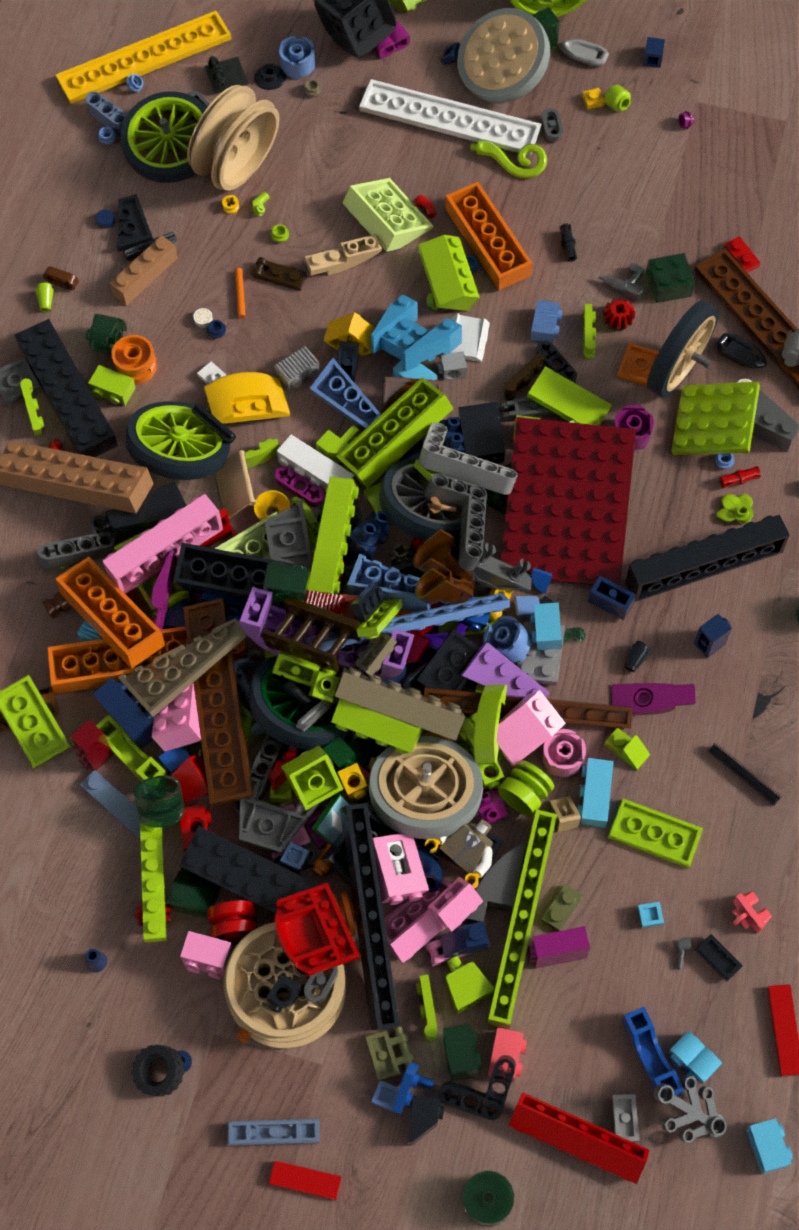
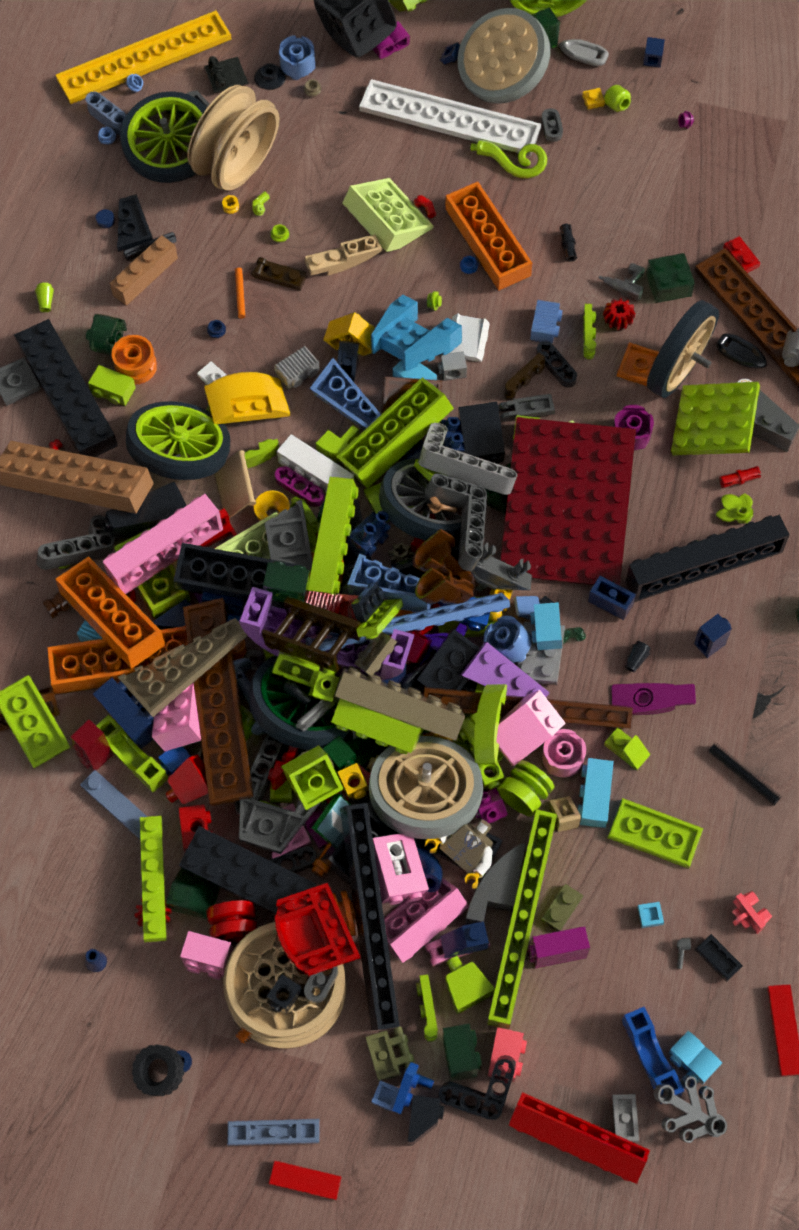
(32, 406): lime plate -> none
(60, 278): reddish brown beam -> none
(159, 801): clear green wheel -> none
(162, 589): magenta piece -> none
(202, 317): white tile -> none
(213, 423): black axle -> none
(294, 856): medium blue plate -> none
(448, 273): lime slope -> none
(455, 904): bright pink brick -> none
(482, 1212): clear green wheel -> none
(541, 579): blue tile -> none
(568, 399): lime tile -> none
(724, 465): medium blue plate -> none
(769, 1146): medium azure brick -> none

